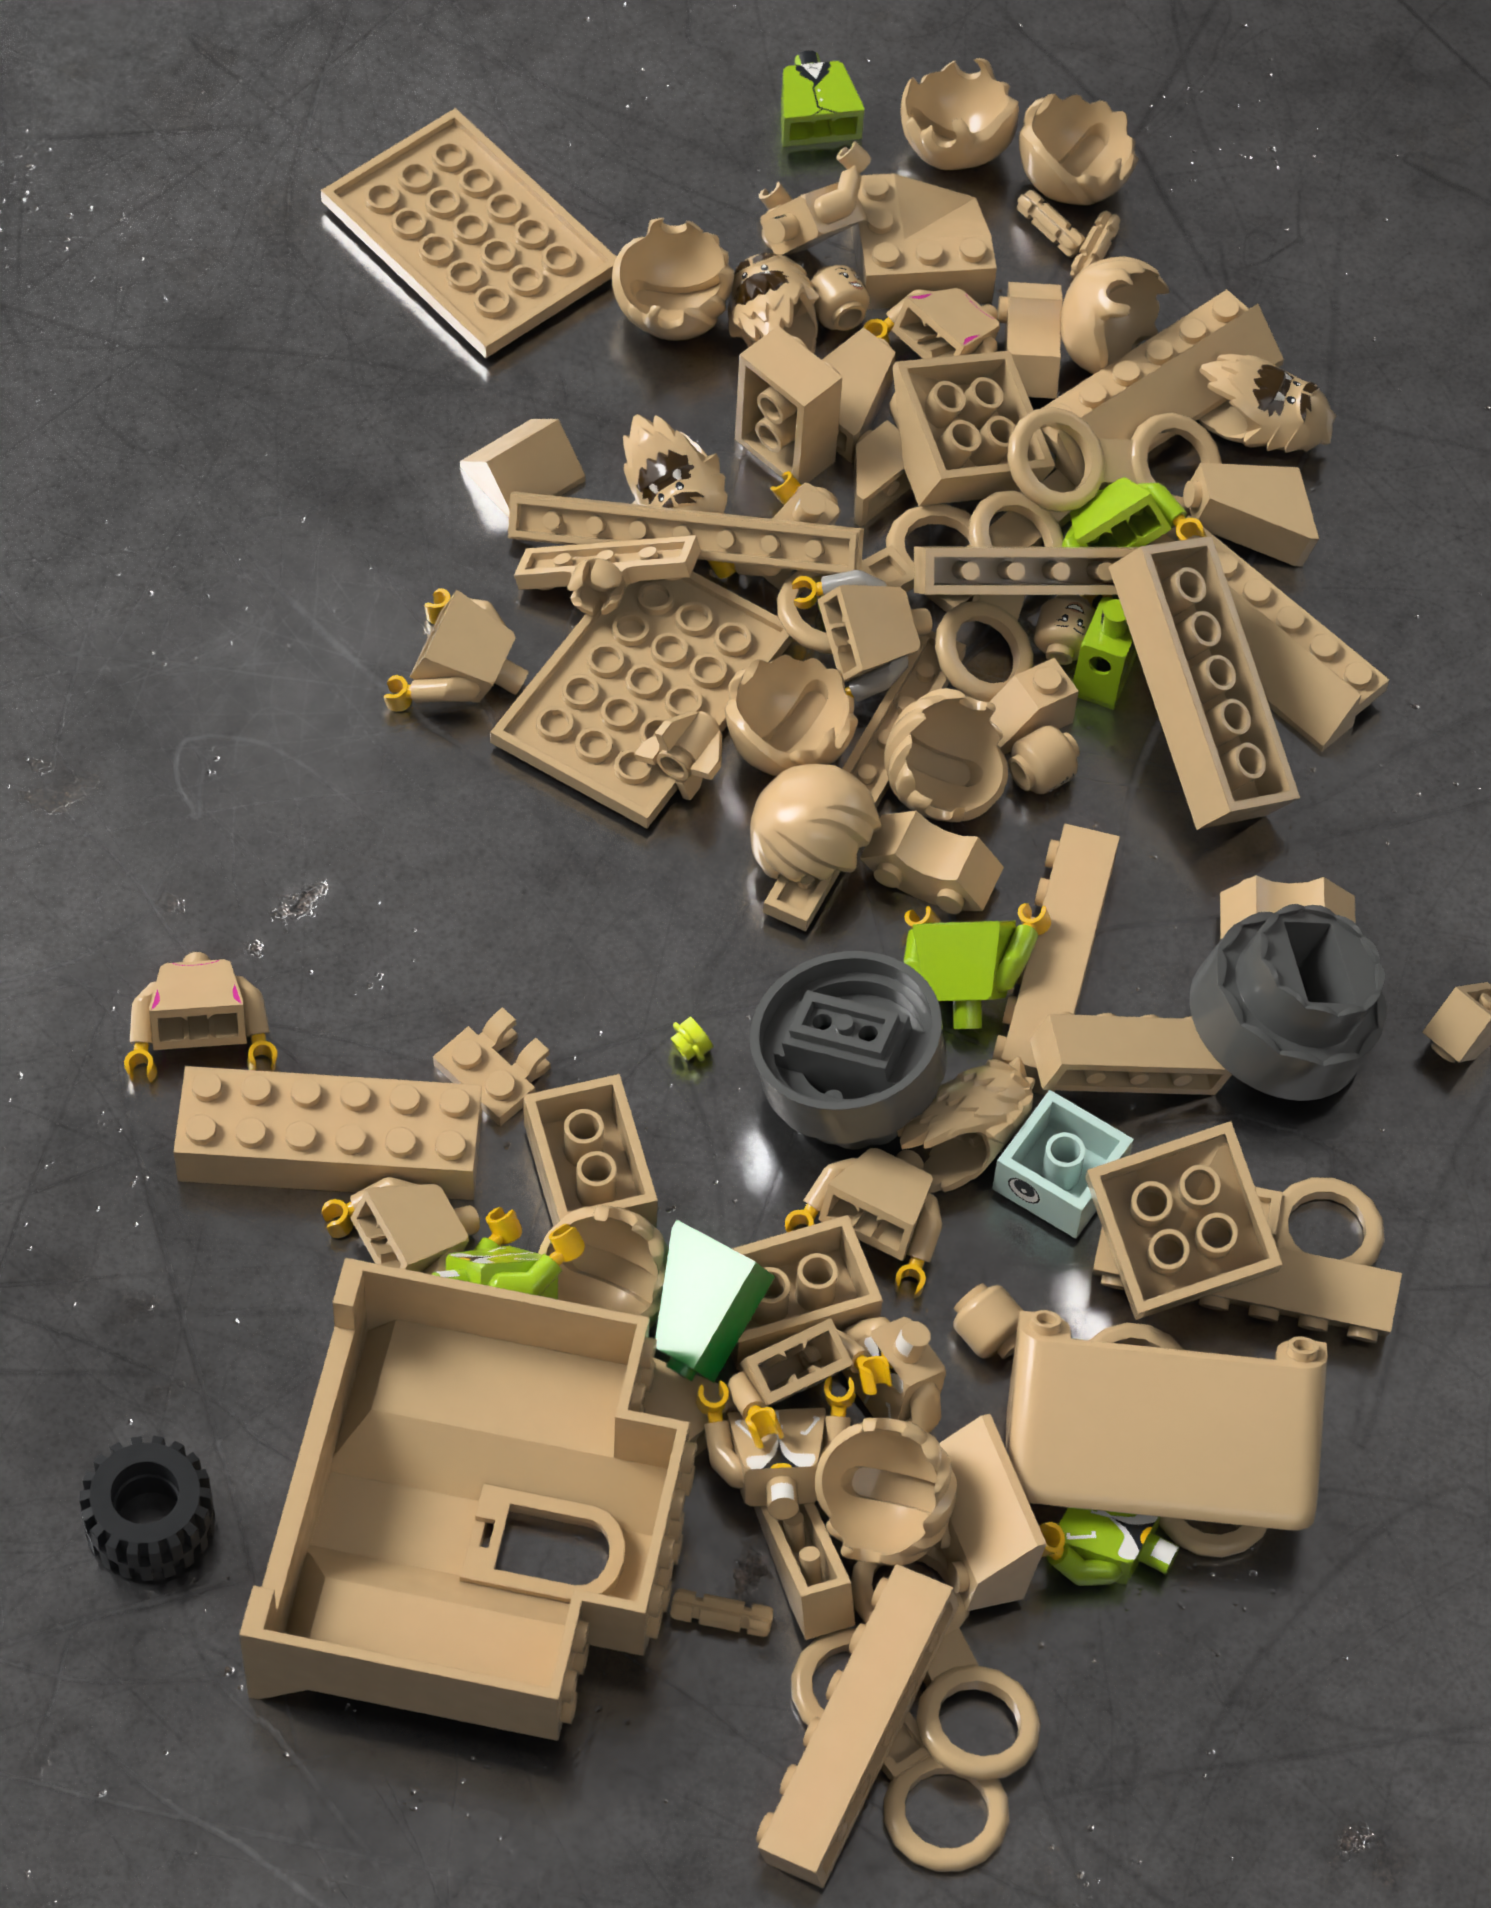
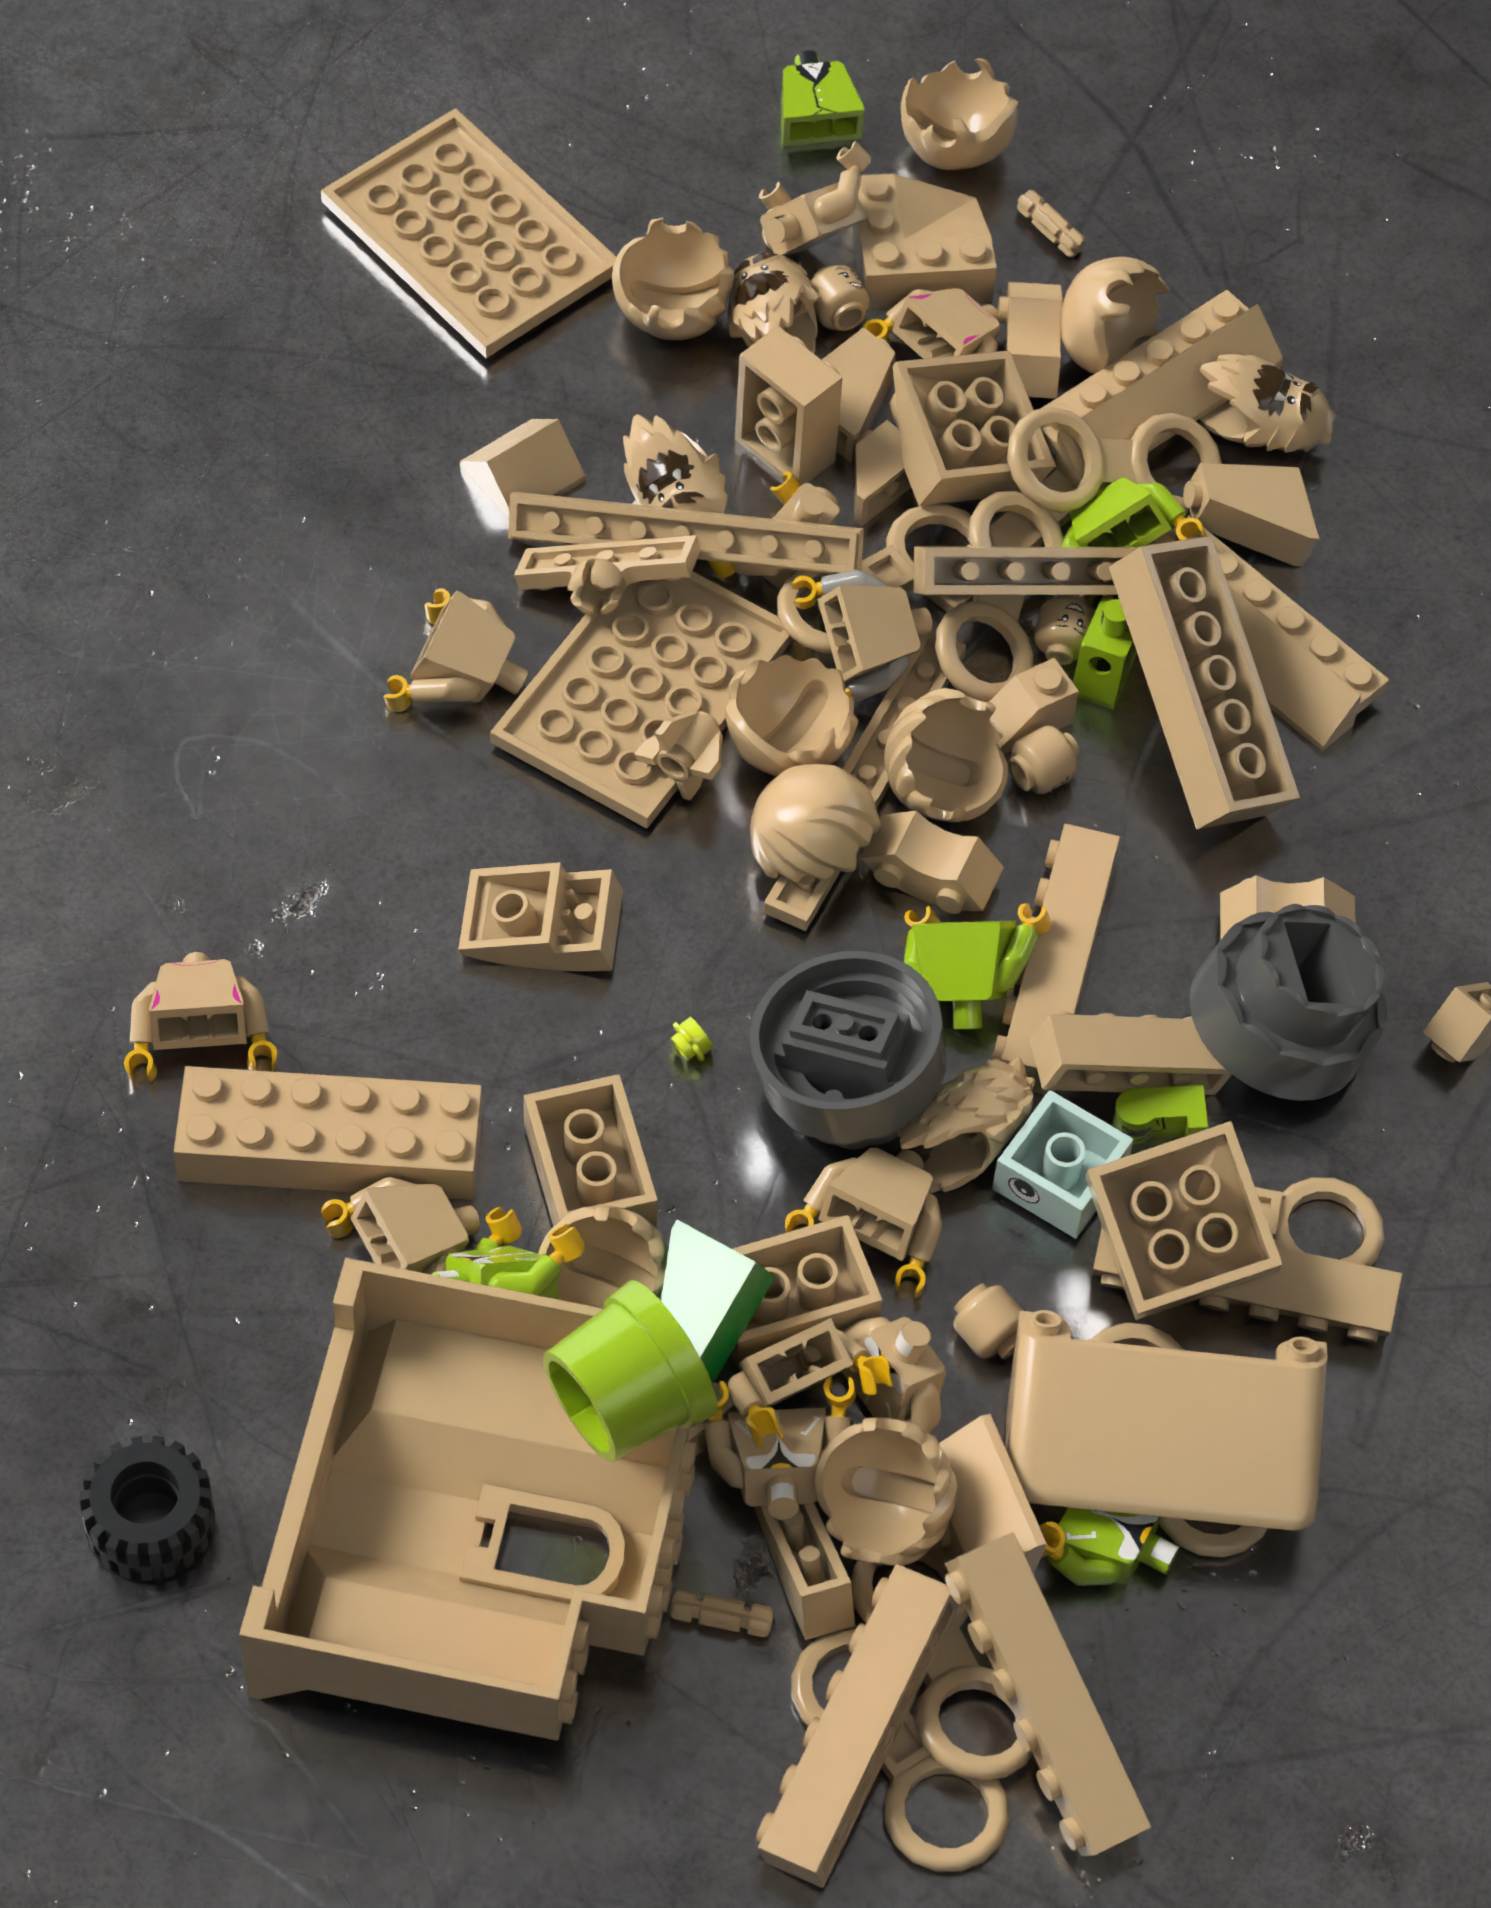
(475, 1061): tan plate -> none
(542, 917): none -> tan slope
(629, 1374): none -> lime piece
(1046, 1695): none -> tan brick
(1076, 149): tan piece -> none
(1097, 241): tan axle -> none
(1161, 1112): none -> lime leg

